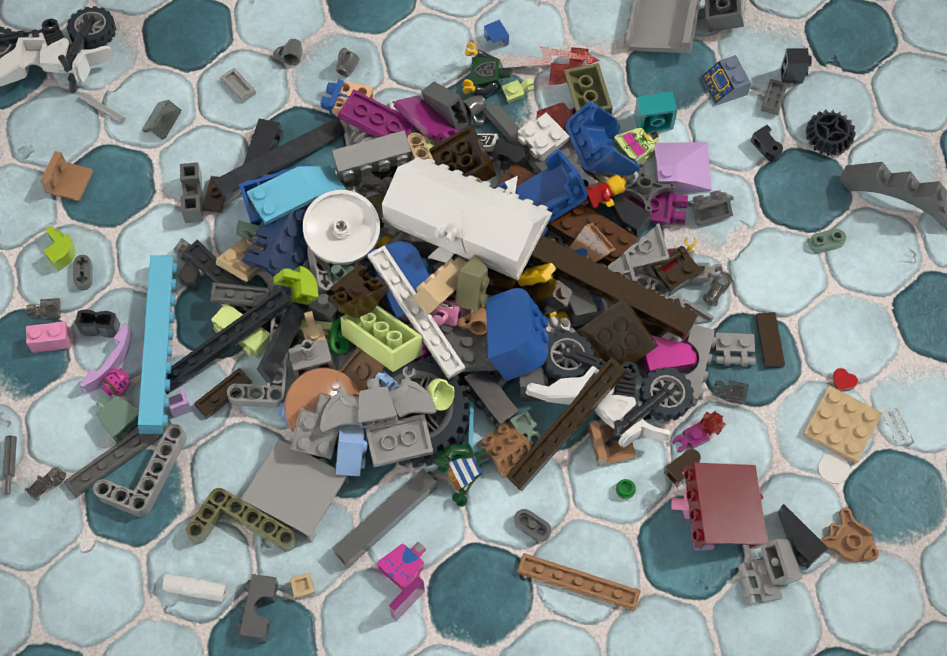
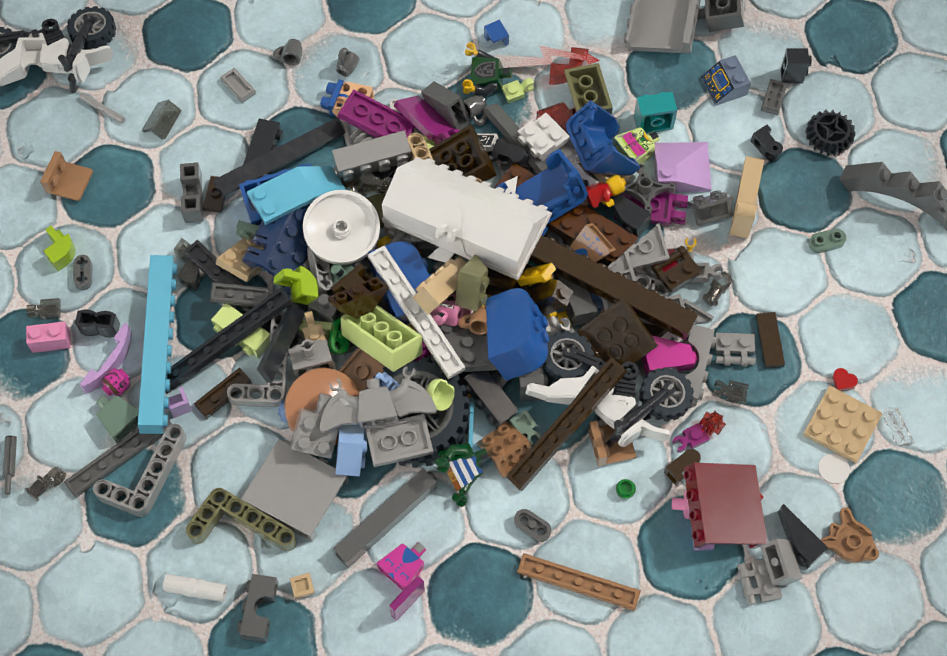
(746, 204): none -> tan beam

